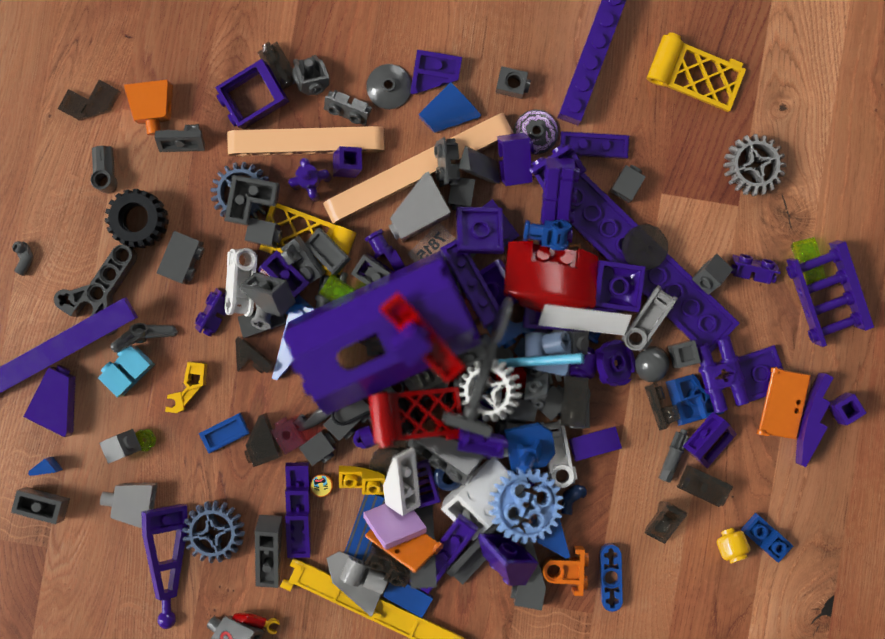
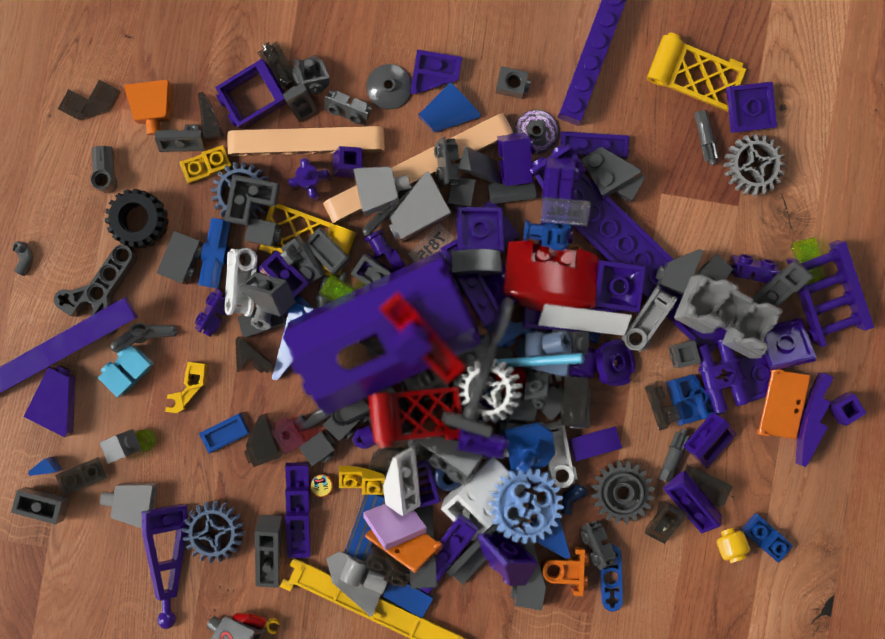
(81, 476): none -> clear smoke slope
(205, 165): none -> yellow slope
(210, 125): none -> clear smoke slope
(214, 253): none -> blue piece
(300, 102): none -> dark grey hinge
(378, 188): none -> light grey torso
(385, 213): none -> dark grey piece
(478, 261): none -> dark grey slope
(500, 193): none -> dark grey tile
(565, 211): none -> clear tile
(599, 554): none -> dark grey hinge
(609, 171): none -> dark grey wing
(634, 500): none -> dark grey gear
(645, 246): clear smoke tile -> none
(652, 364): dark grey hair -> none
(677, 273): none -> dark grey slope
(693, 501): none -> dark purple slope
(706, 137): none -> dark grey piece
(718, 304): none -> light grey piece
(751, 107): none -> dark purple plate
(783, 285): none -> dark grey slope
(788, 345): none -> dark purple tile

